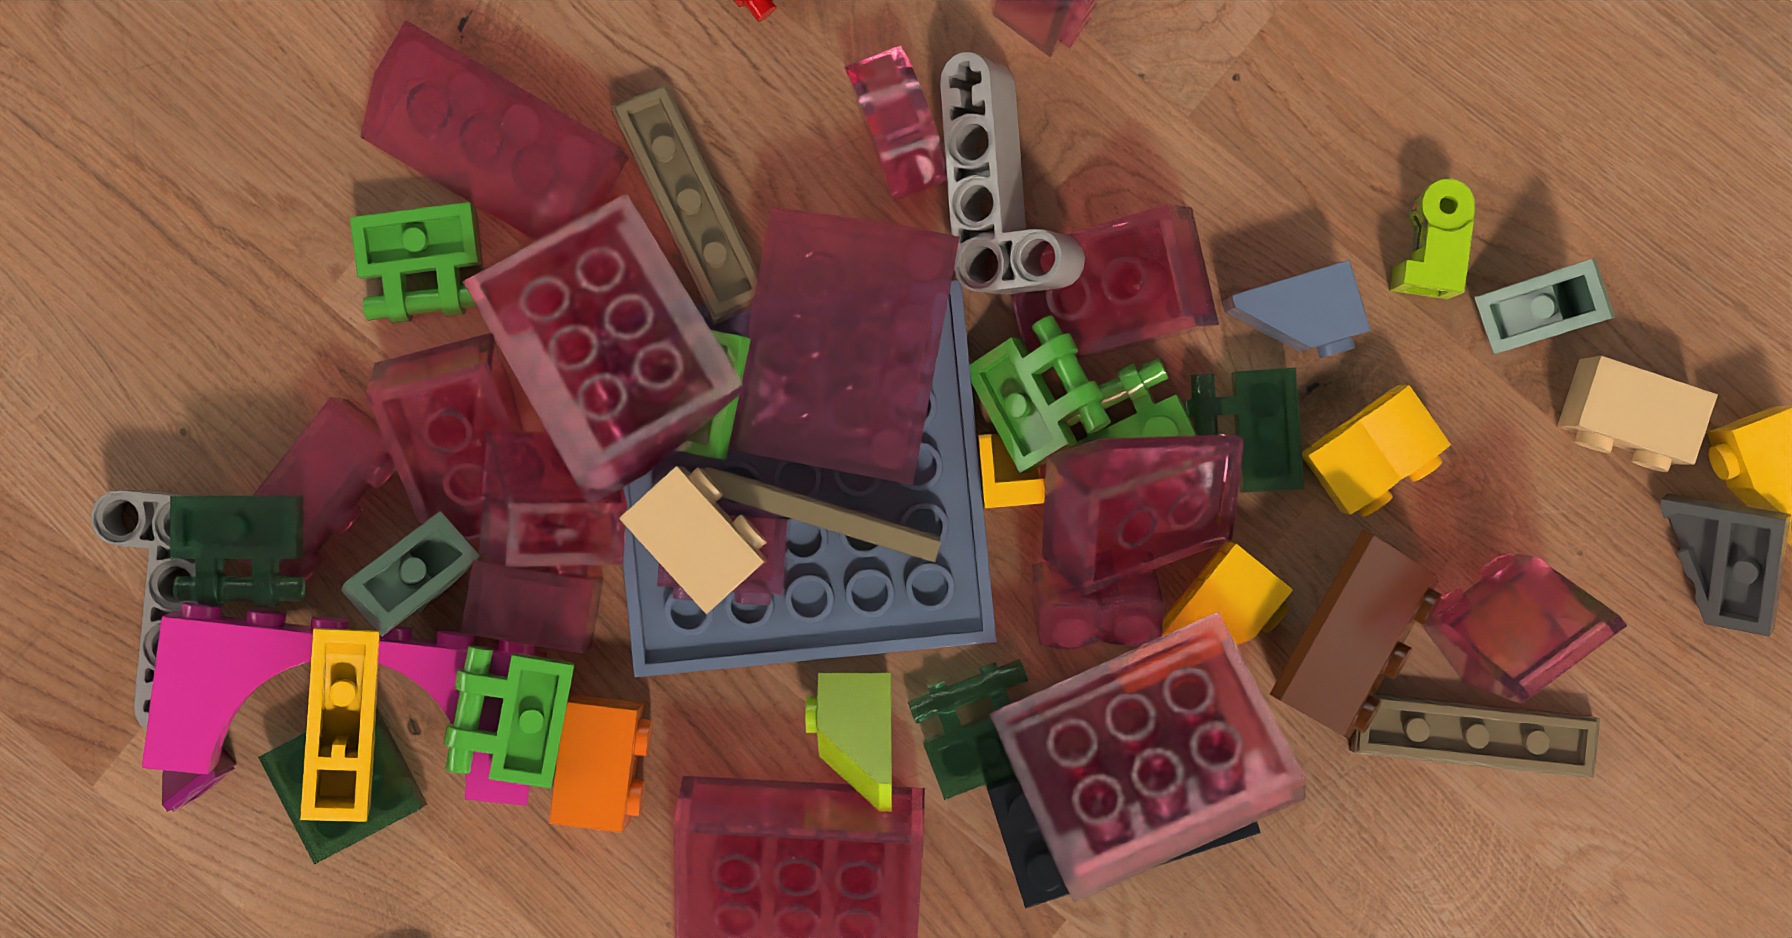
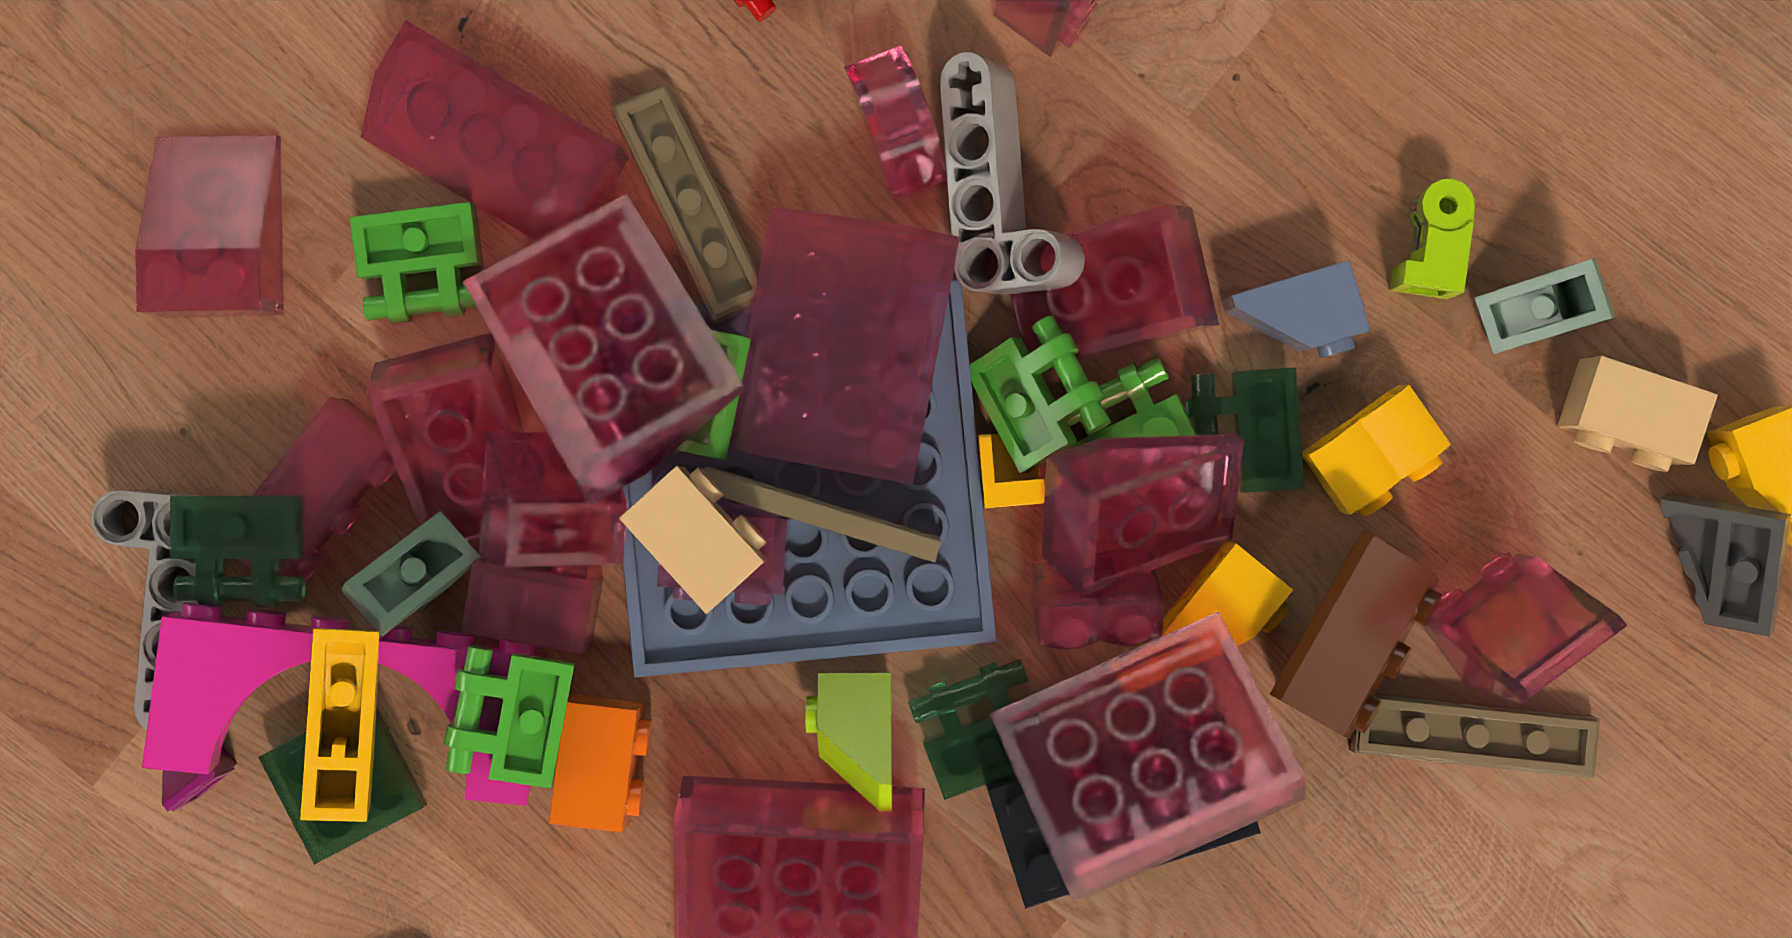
(212, 228): none -> clear pink slope

